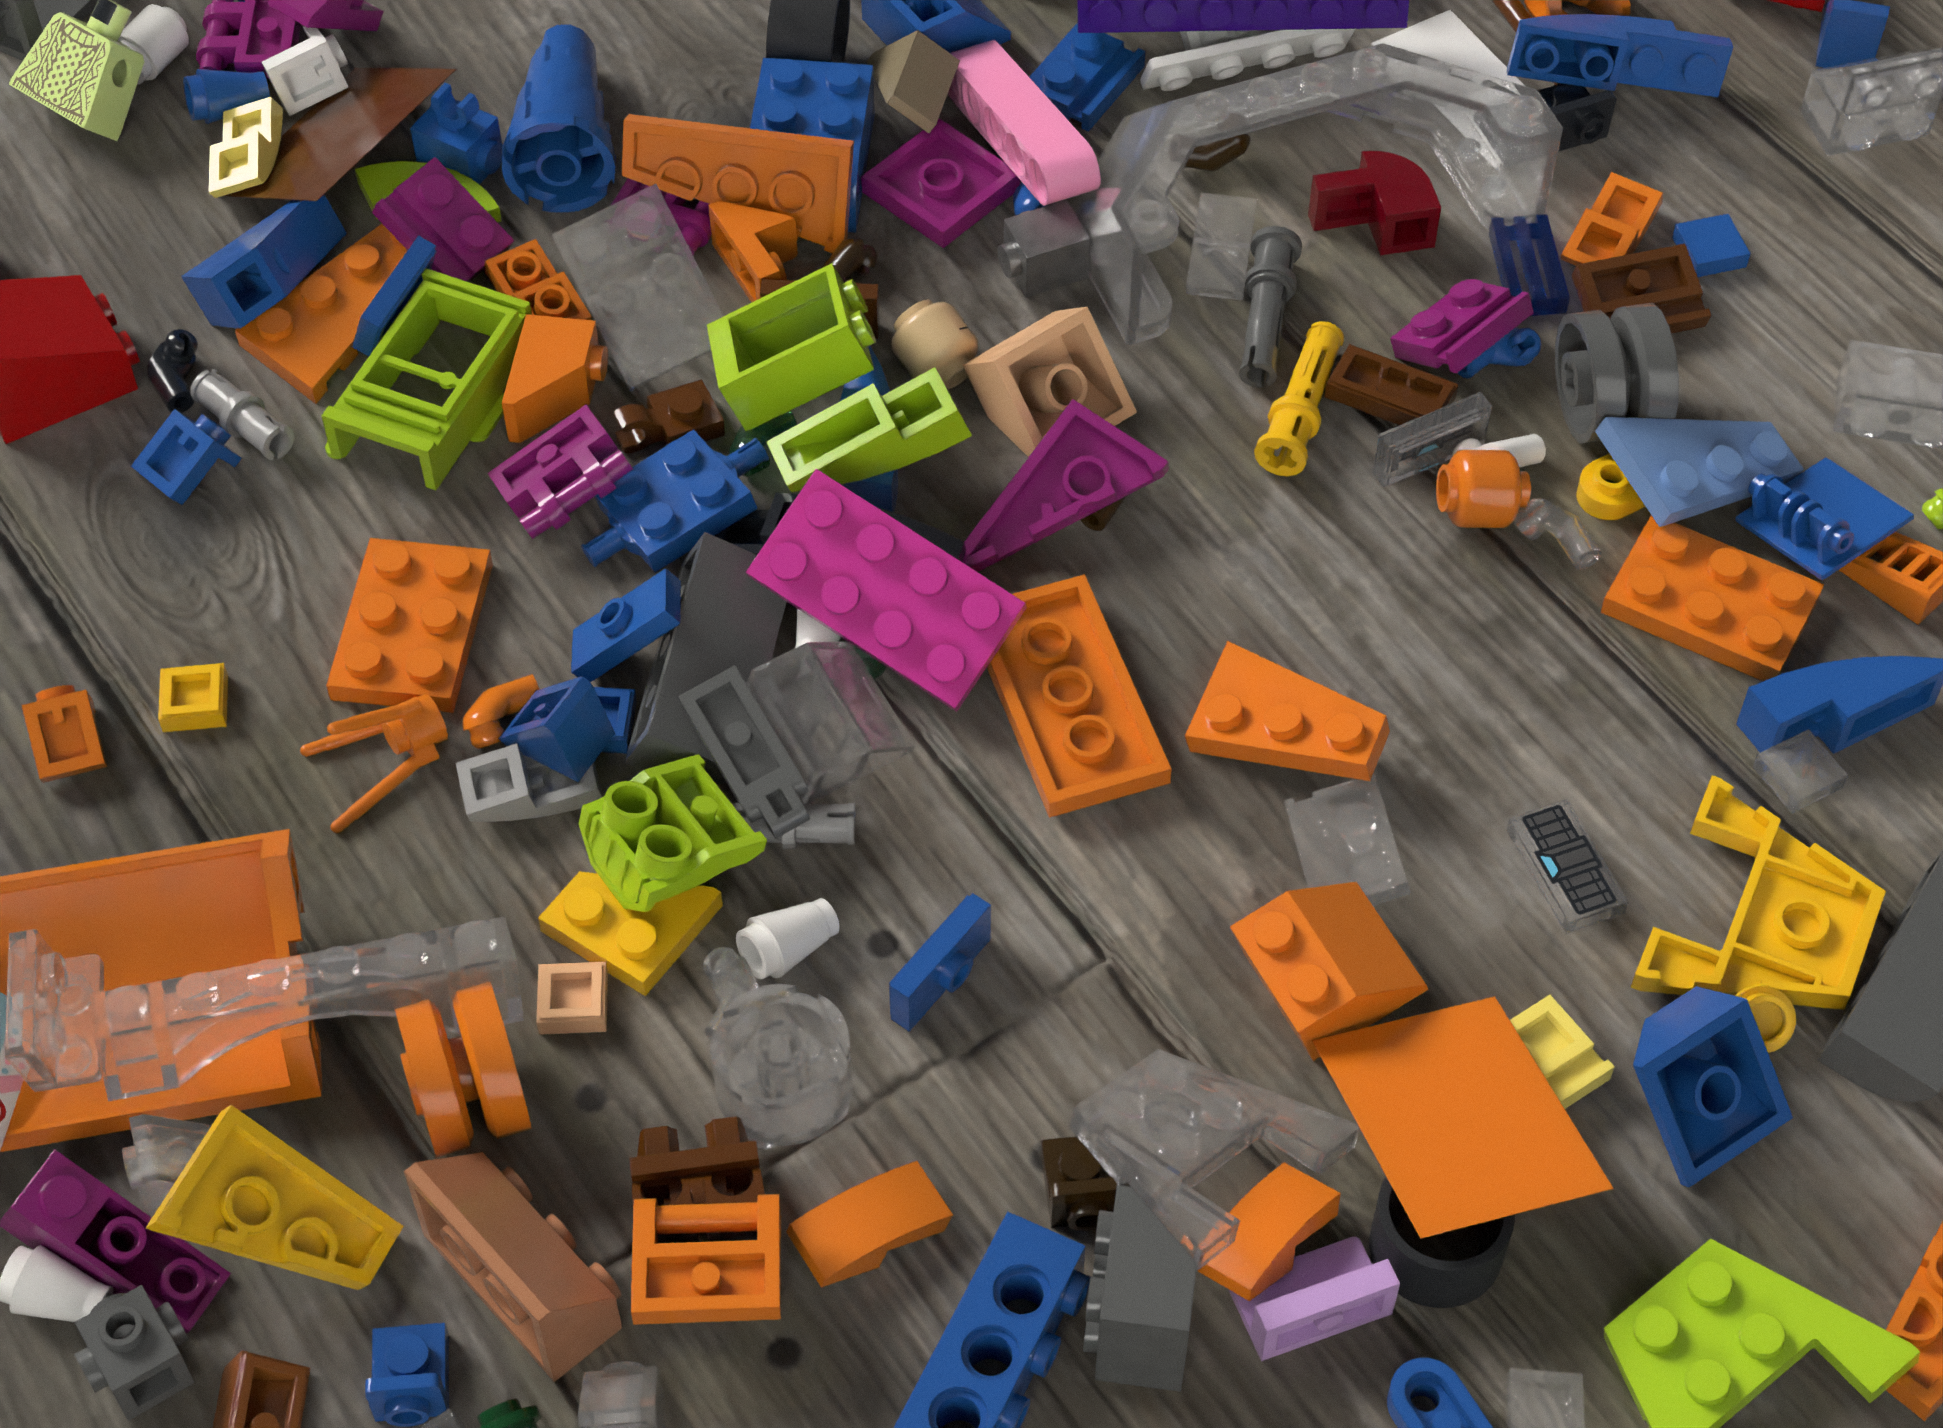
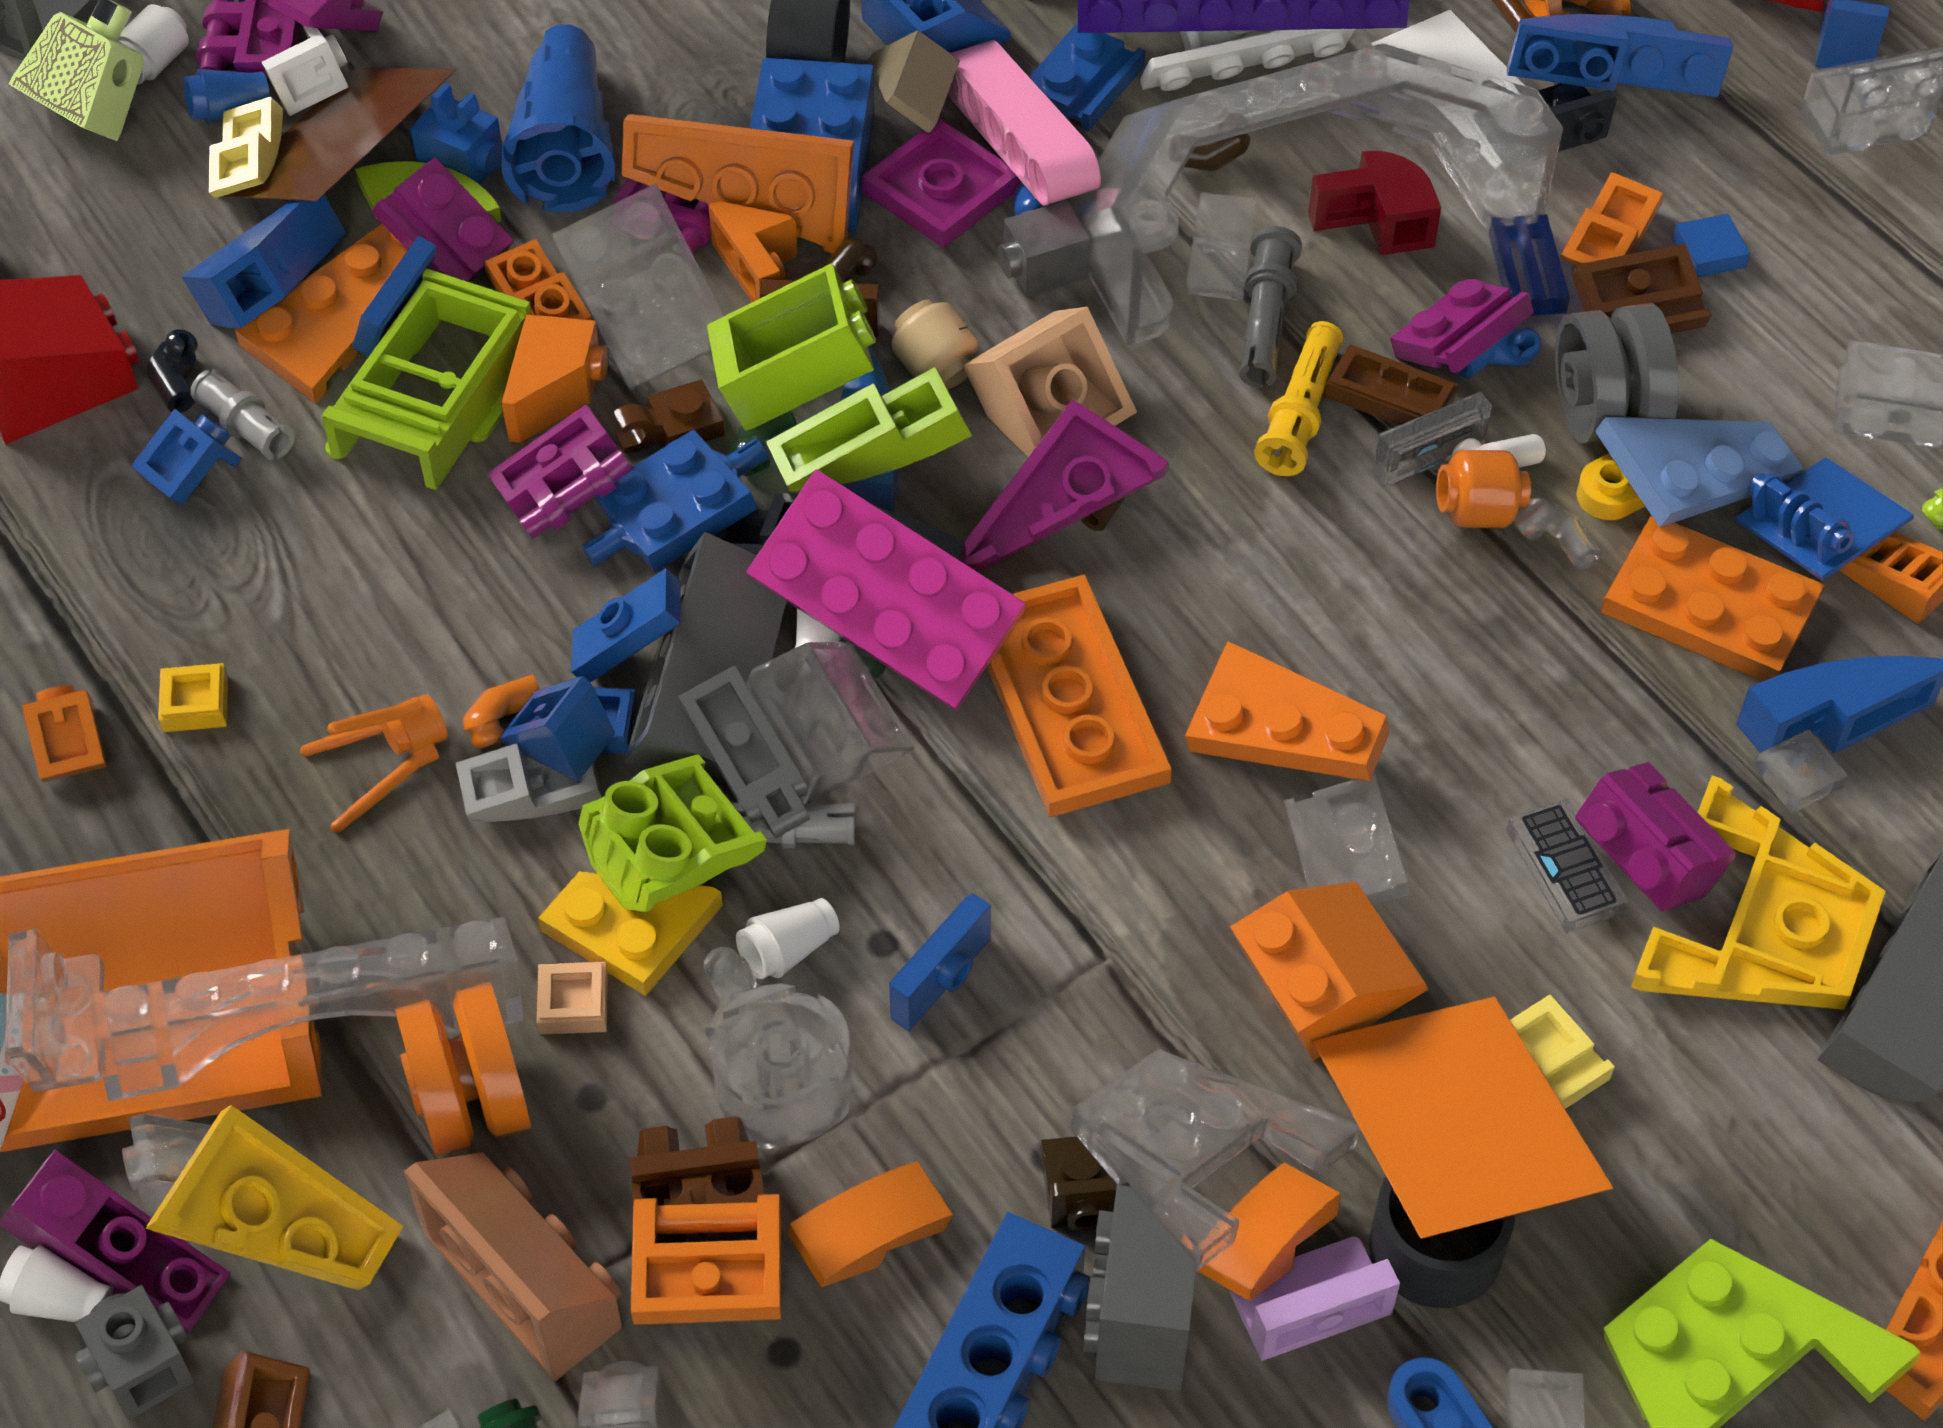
(409, 1374): blue bracket -> none
(410, 623): orange plate -> none
(1655, 836): none -> magenta brick
(1708, 1081): blue slope -> none
(1772, 1013): yellow plate -> none

